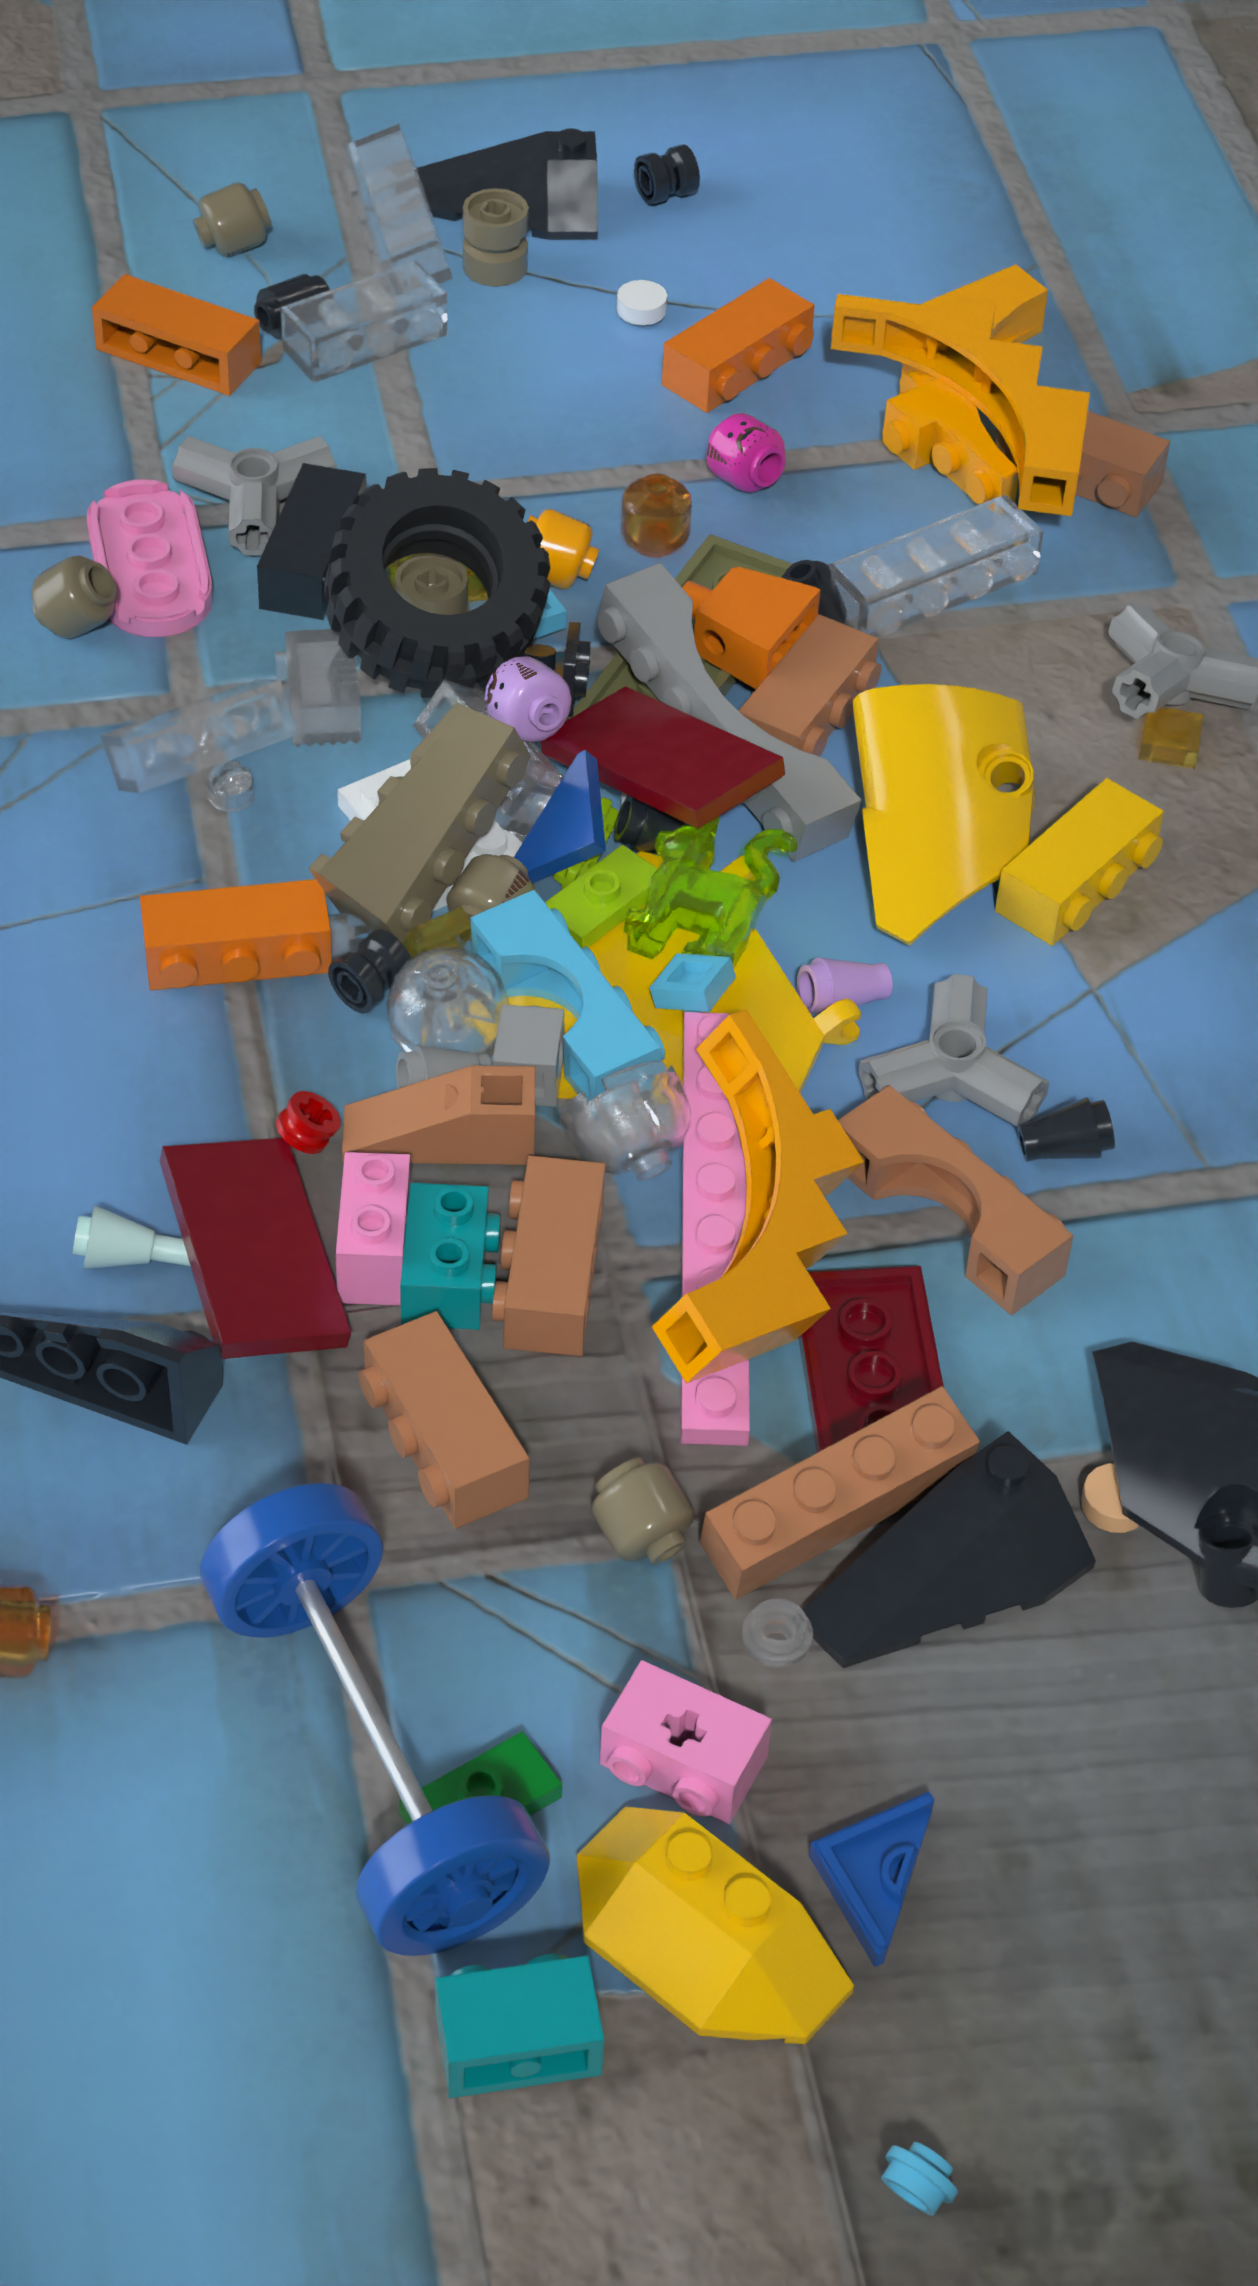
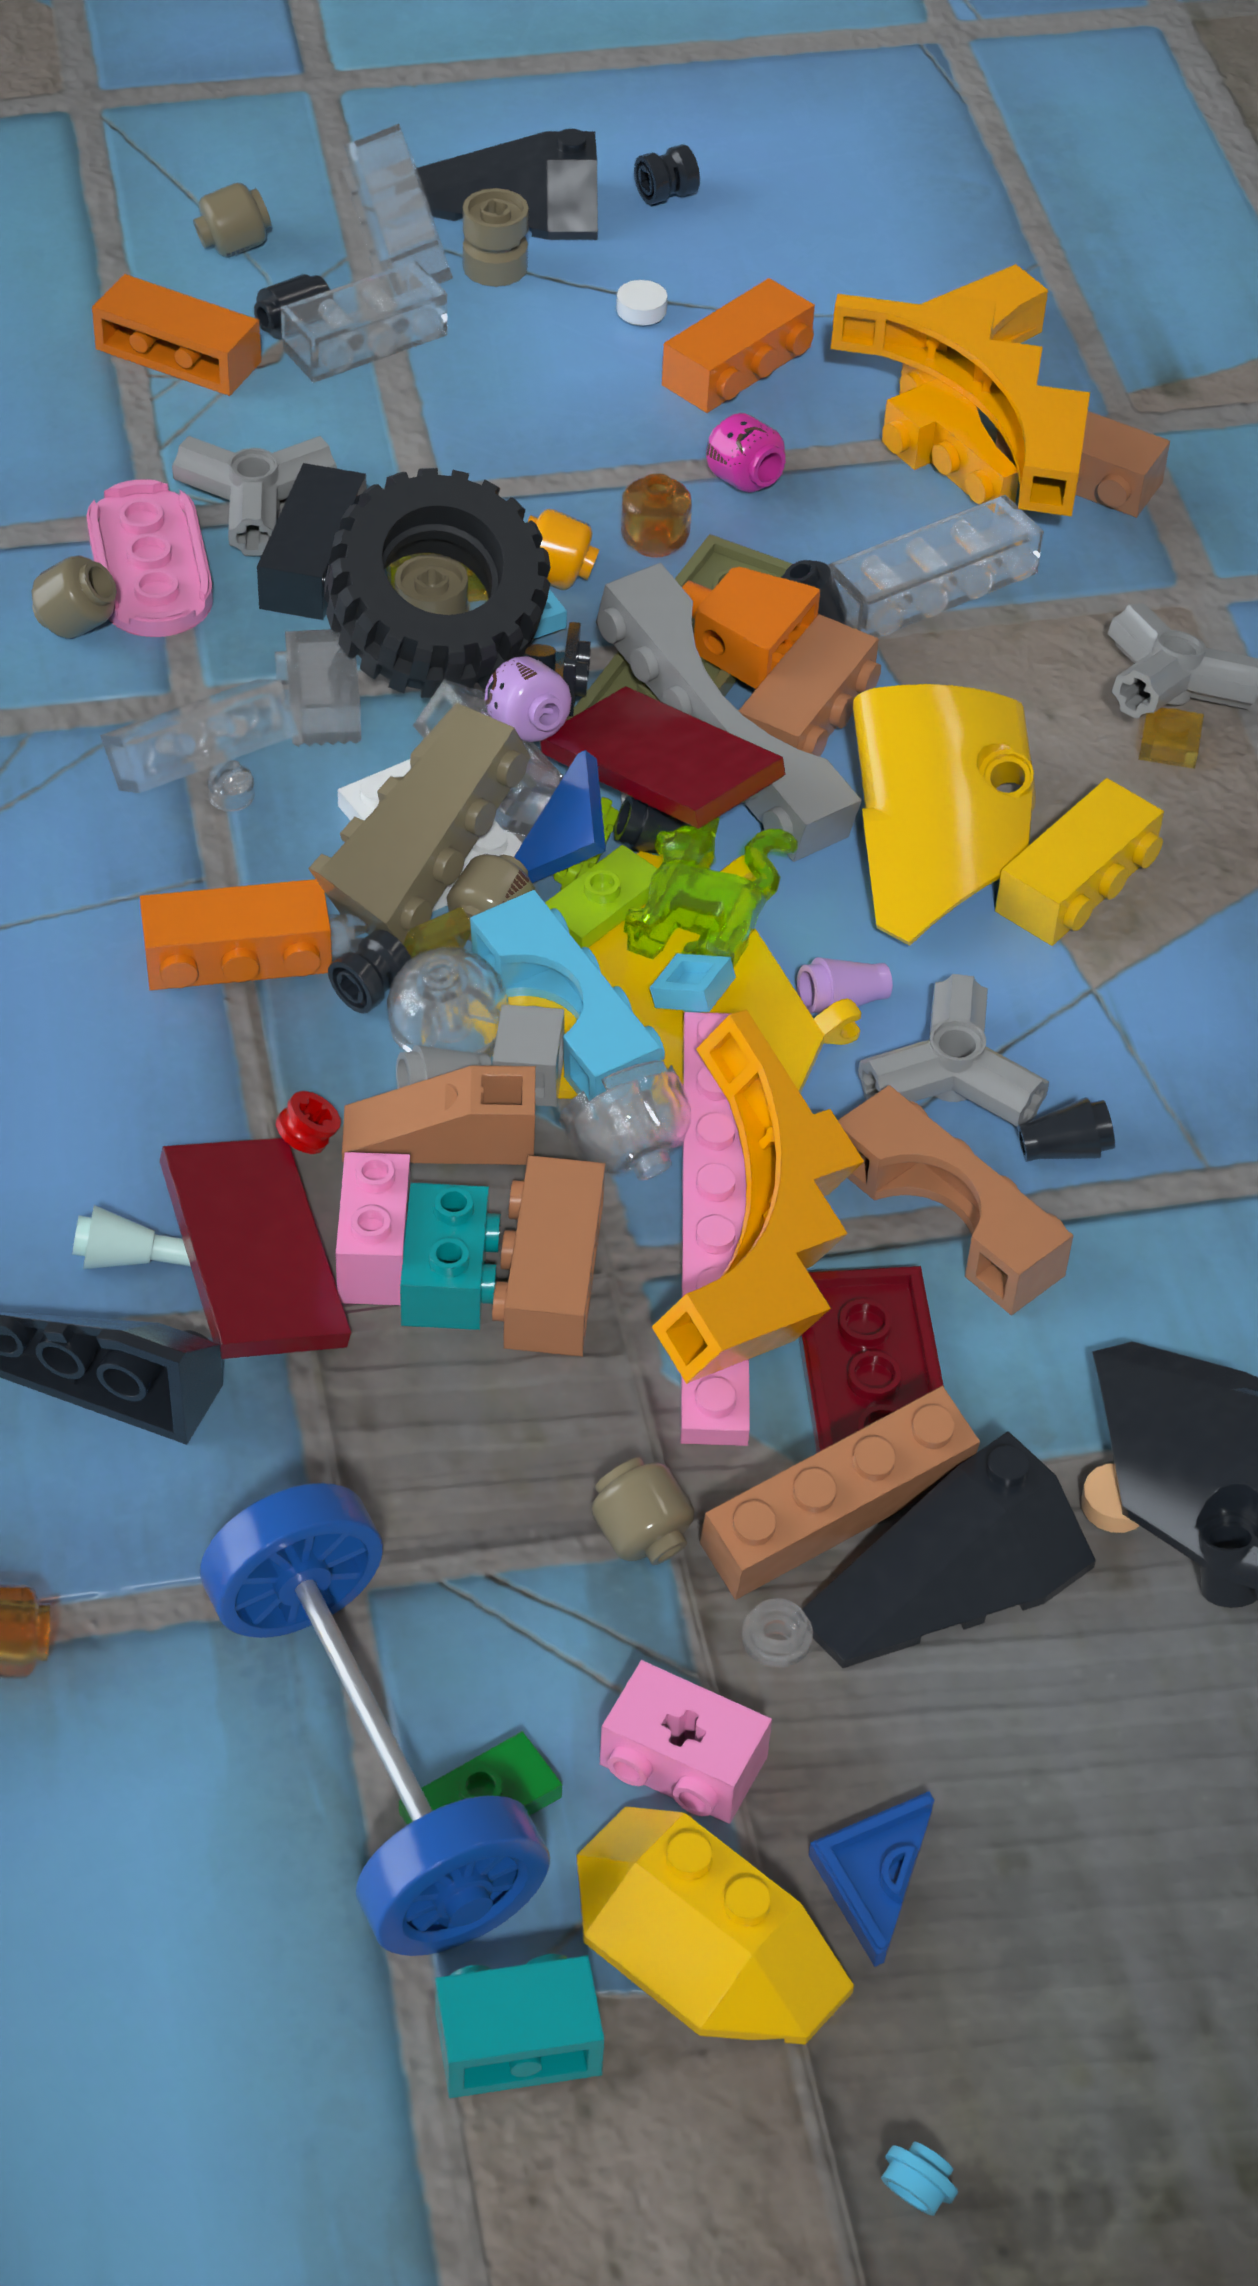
(444, 1420): nougat brick -> none

